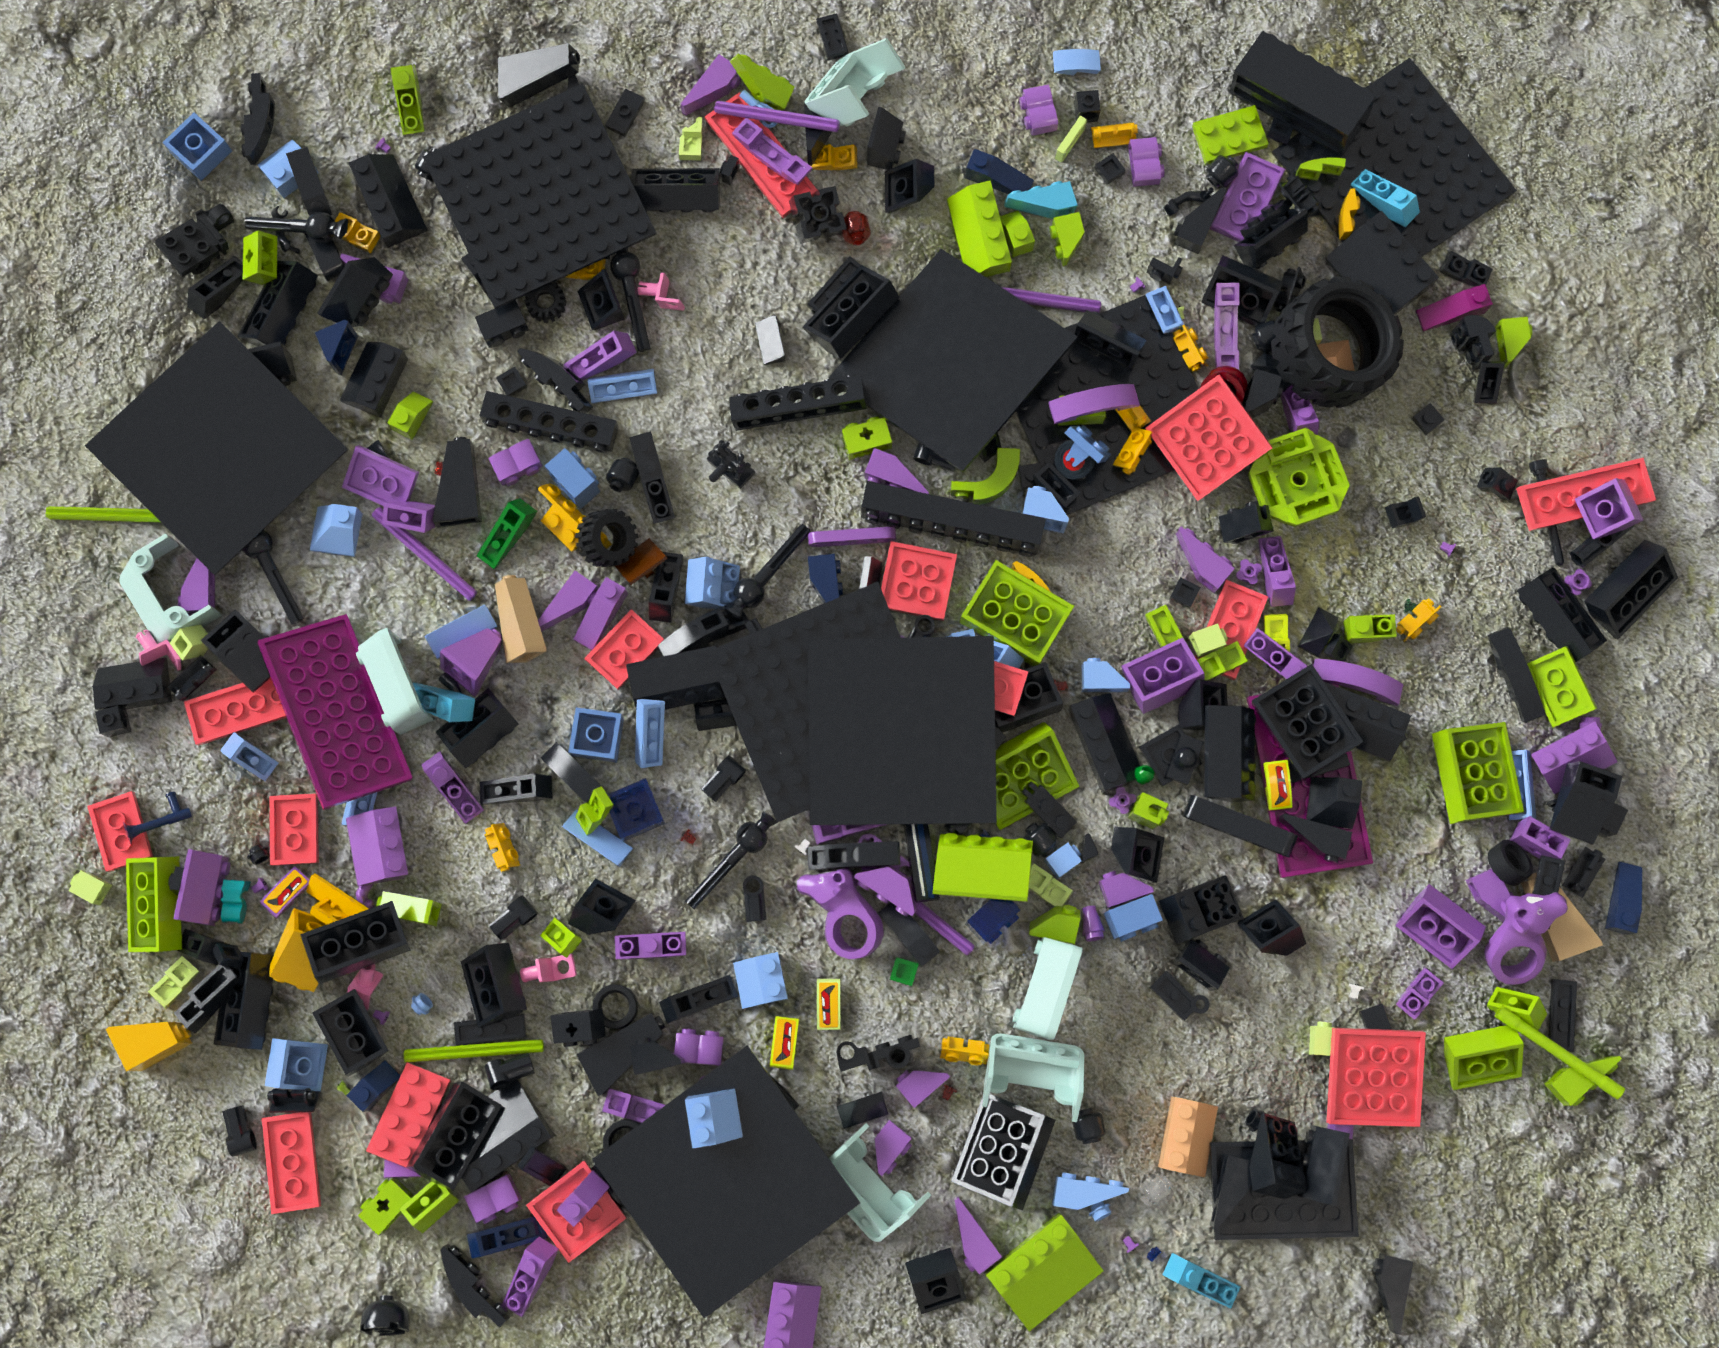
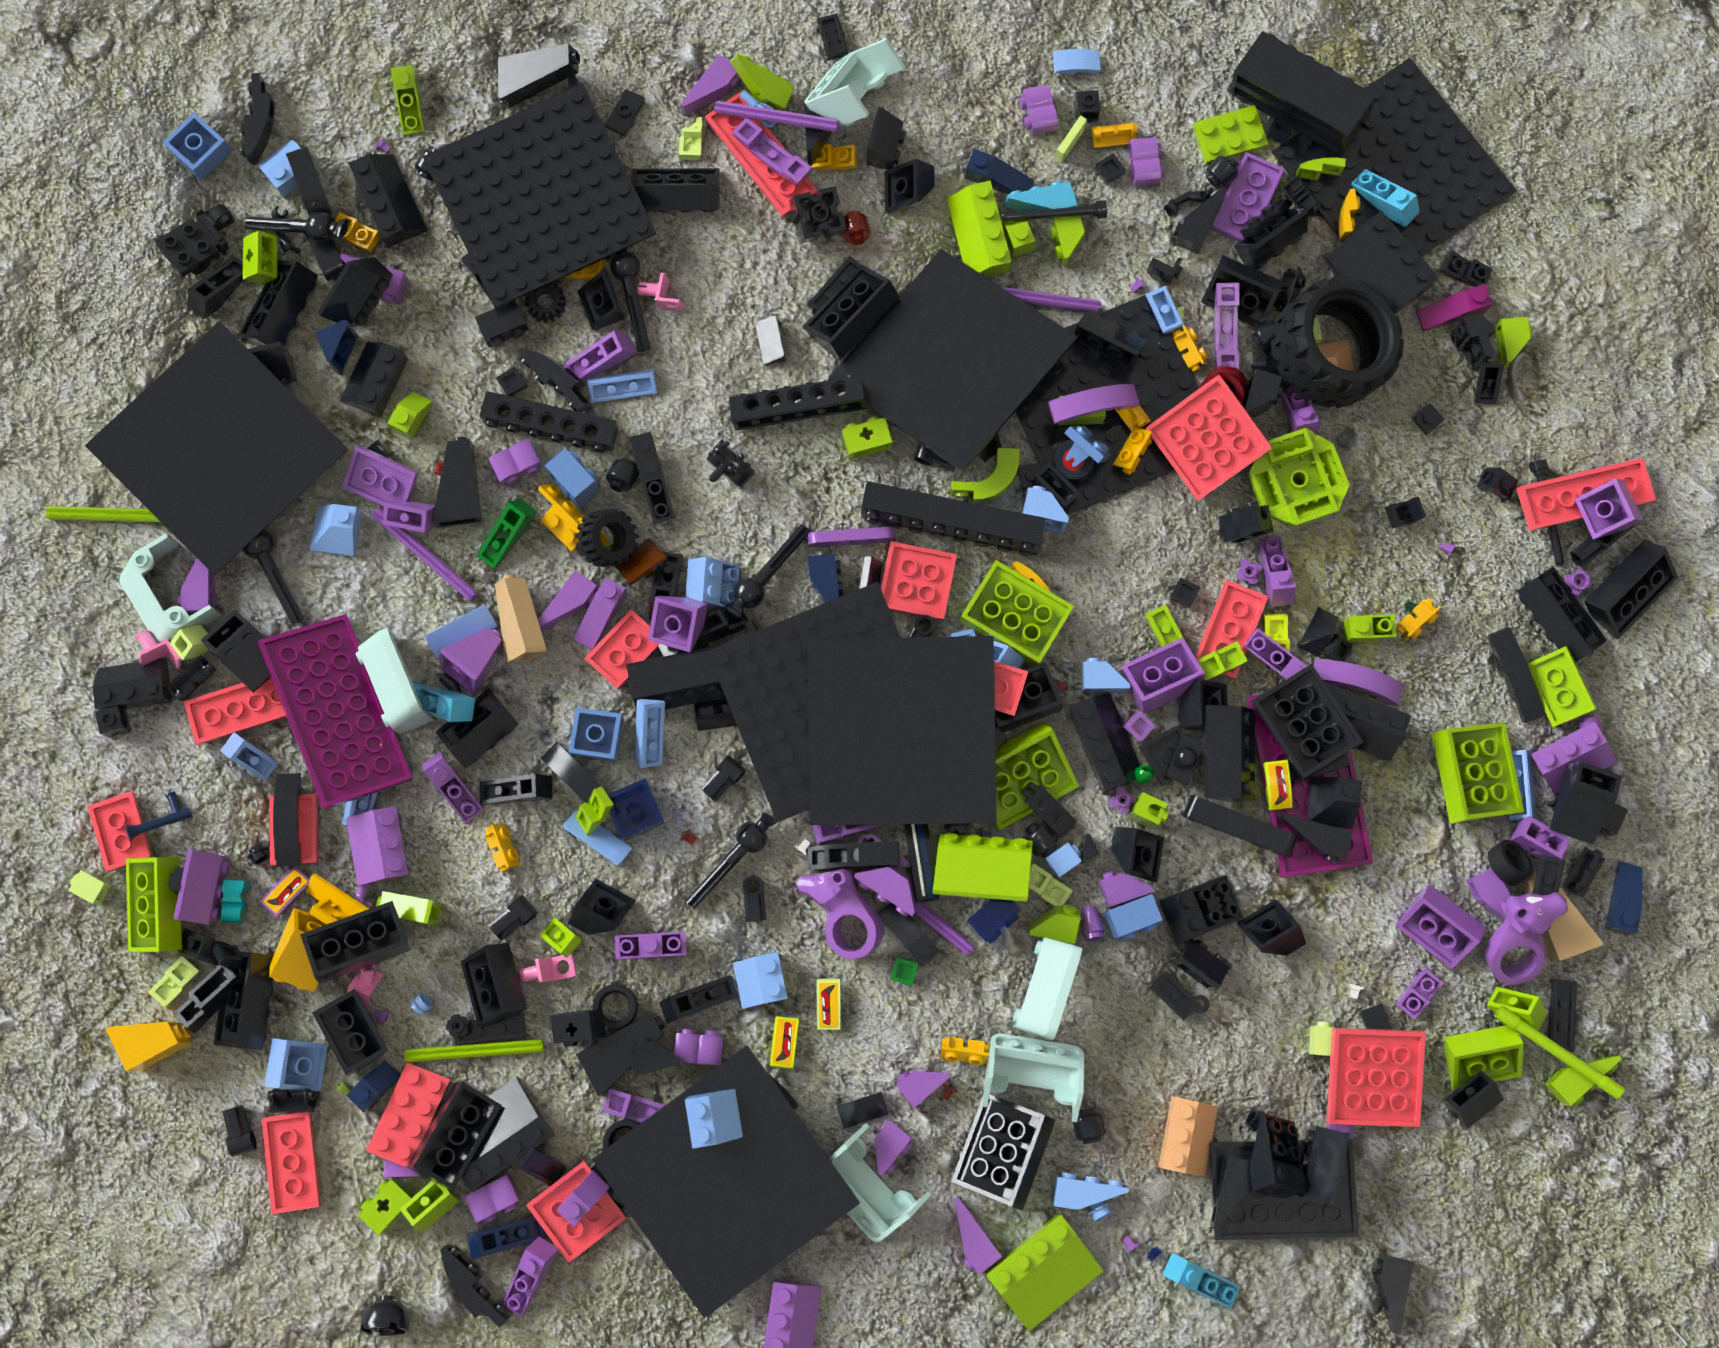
(259, 886): medium lavender piece -> none
(287, 819): none -> black slope
(462, 1021): none -> black plate
(502, 1072): black piece -> none
(677, 621): none -> medium lavender slope
(729, 169): black plate -> none
(882, 1051): black plate -> none
(889, 470): medium lavender slope -> none
(935, 1280): black slope -> none
(1097, 210): none -> black piece
(1139, 726): none -> medium lavender plate
(1205, 563): medium lavender slope -> none
(1208, 640): yellowish green brick -> none
(1474, 1099): none -> black brick

